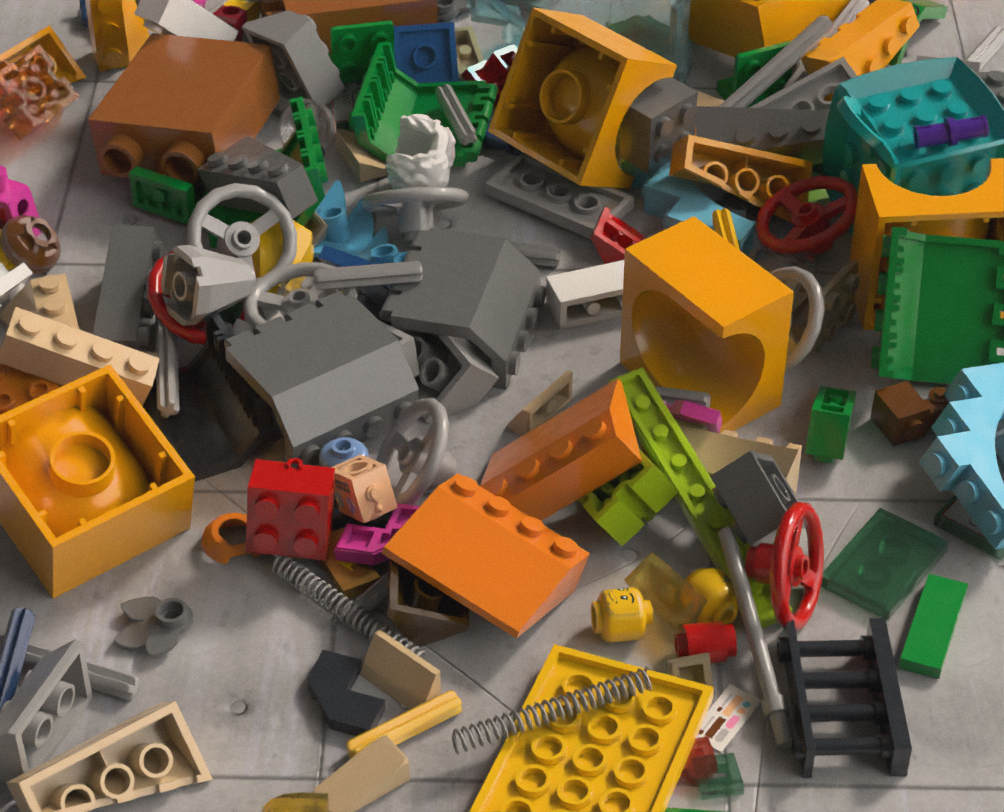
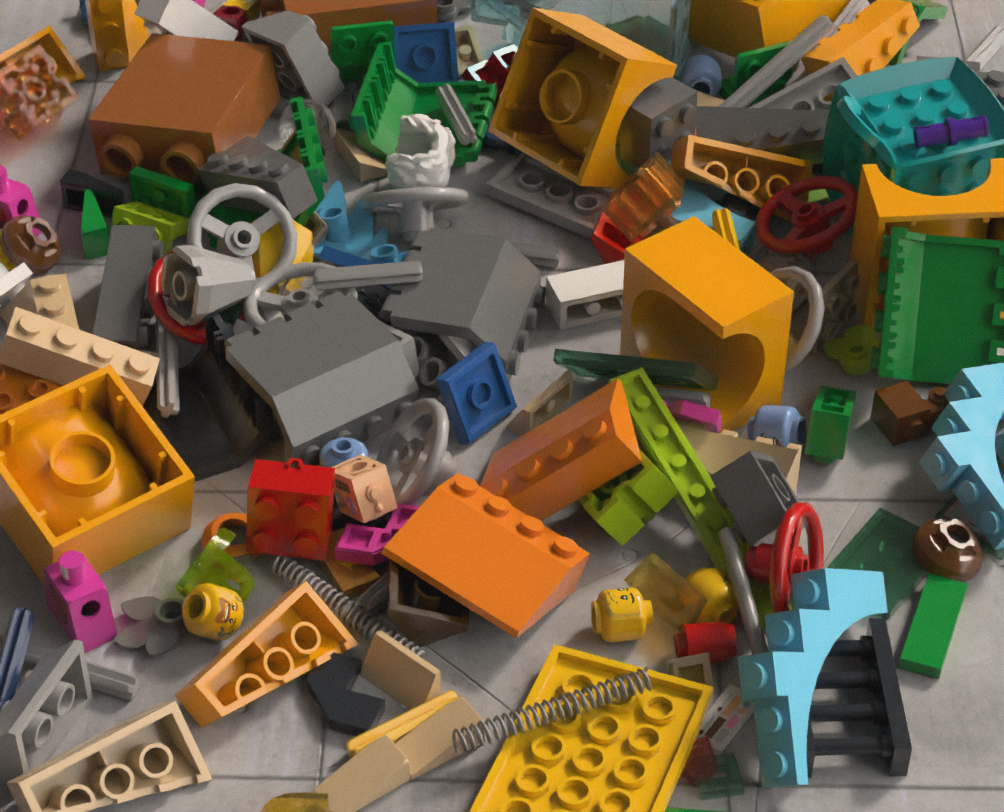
(70, 586): none -> dark pink torso
(73, 189): none -> black slope
(93, 228): none -> green slope
(166, 224): none -> lime bracket
(212, 612): none -> yellow head
(216, 567): none -> clear neon green tile
(274, 649): none -> light orange wedge
(431, 741): none -> tan slope
(476, 393): none -> blue tile
(646, 197): none -> clear orange brick
(659, 371): none -> clear green tile
(702, 74): none -> medium blue head
(778, 423): none -> medium blue head
(786, 676): none -> medium azure arch
(853, 349): none -> lime plate
(945, 556): none -> reddish brown piece

